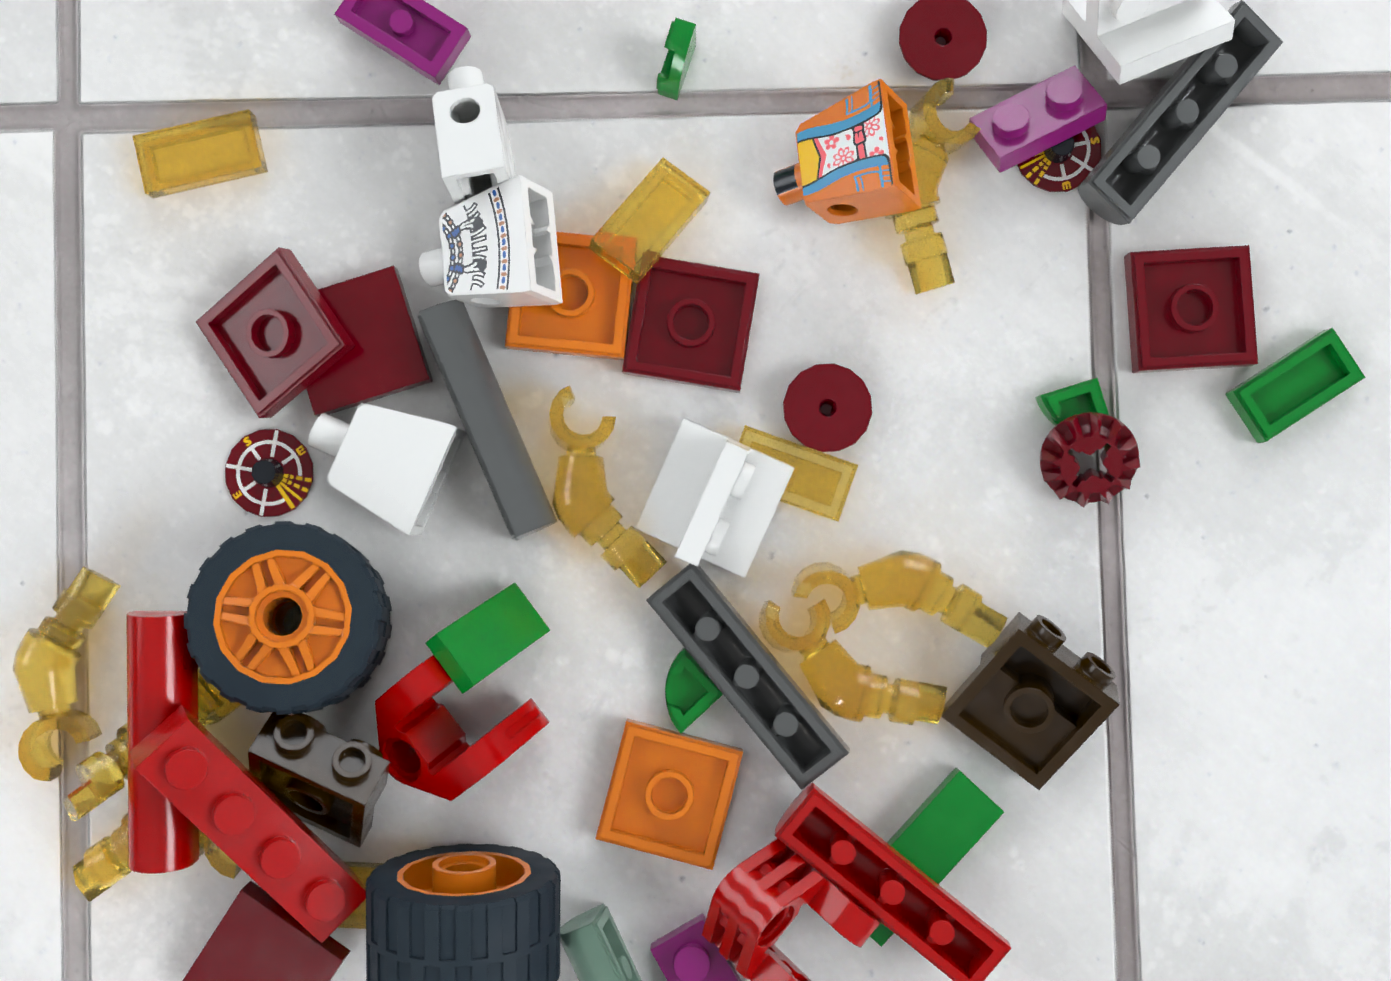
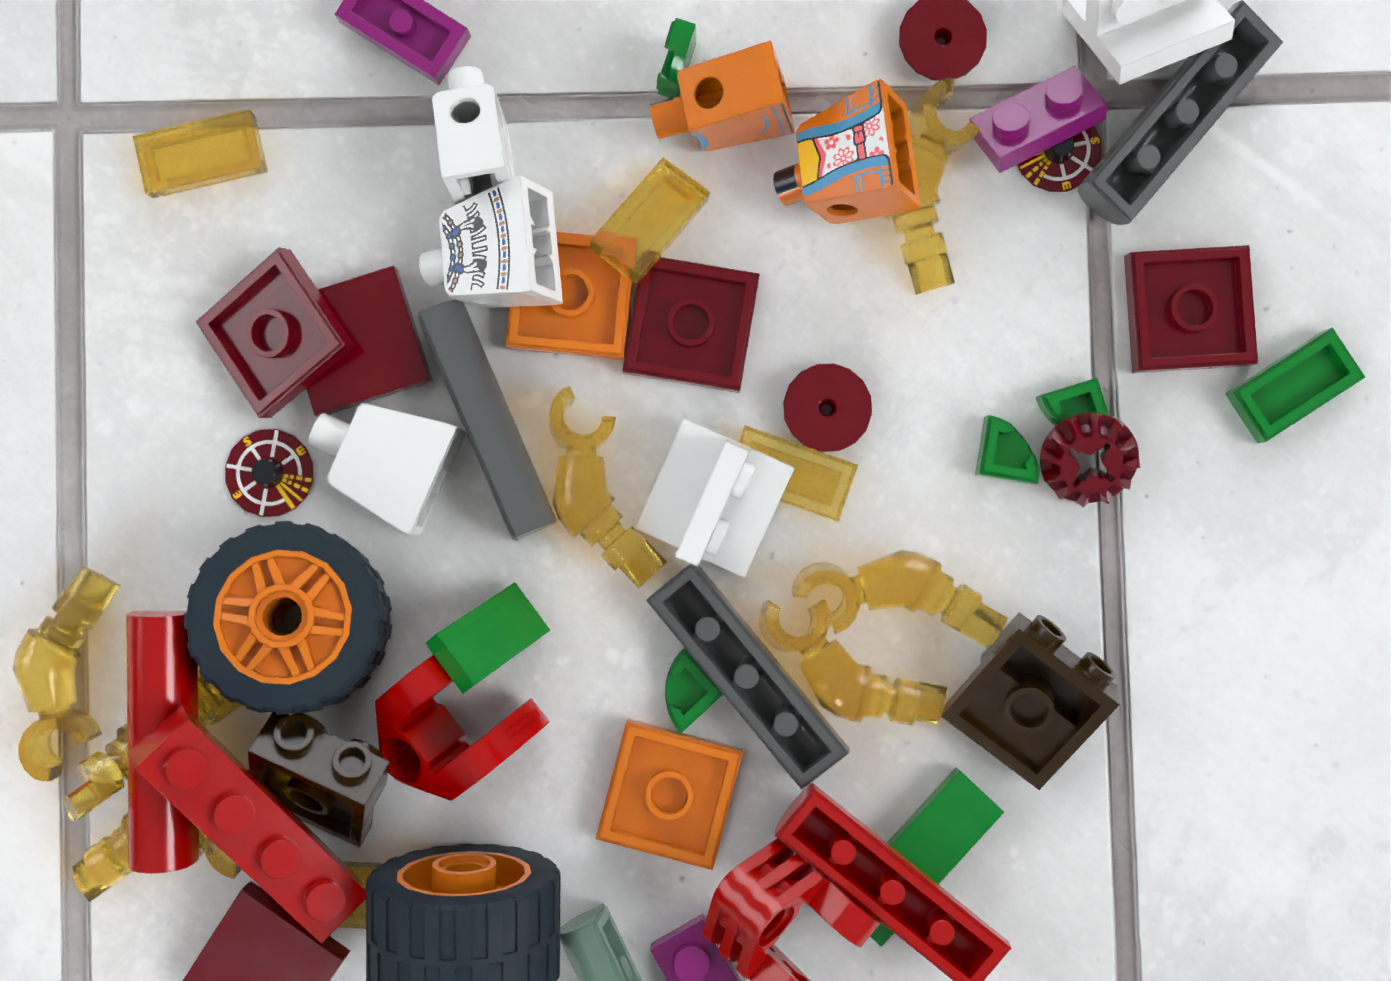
(728, 101): none -> orange torso
(1005, 453): none -> green tile

